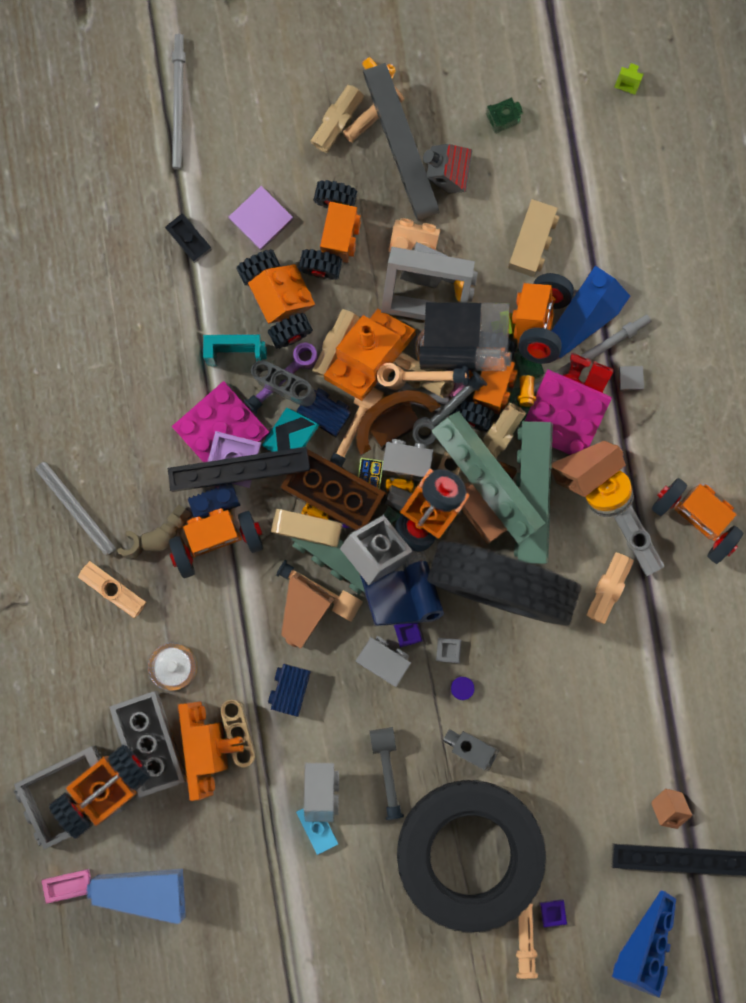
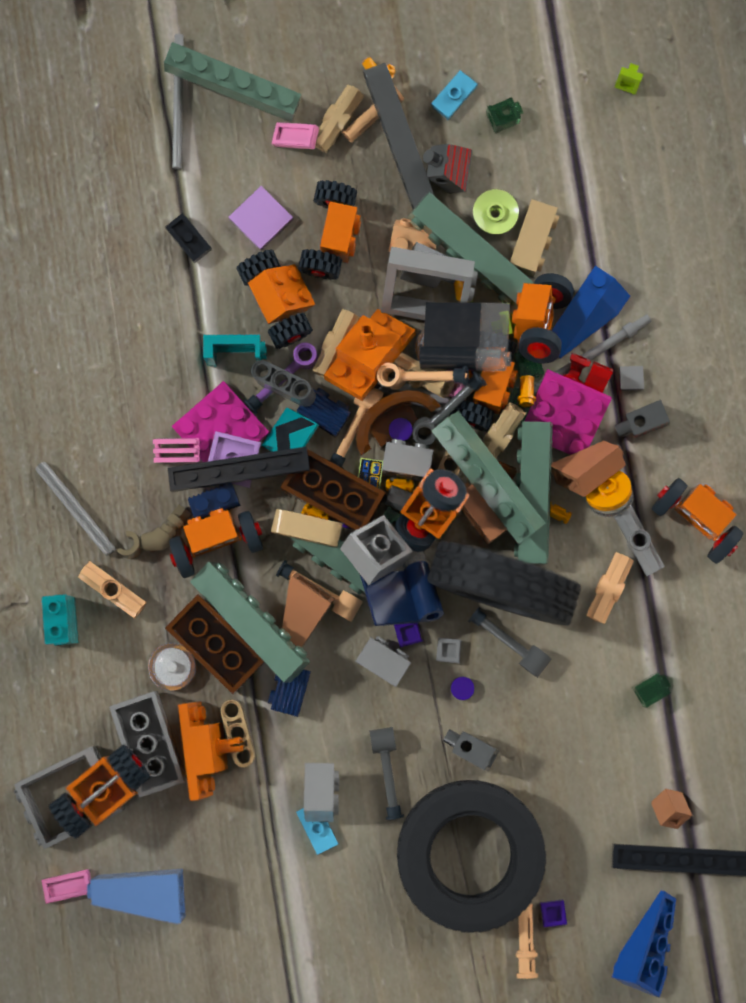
(60, 619): none -> teal panel
(158, 450): none -> bright pink tile
(215, 644): none -> reddish brown brick
(231, 82): none -> sand green brick
(250, 621): none -> sand green brick
(295, 135): none -> bright pink tile
(400, 429): none -> dark purple tile
(454, 95): none -> medium azure plate
(464, 243): none -> sand green brick
(497, 201): none -> yellowish green dish
(533, 660): none -> dark grey piece
(559, 513): none -> light orange piece
(652, 689): none -> clear green brick
(654, 417): none -> dark grey torso

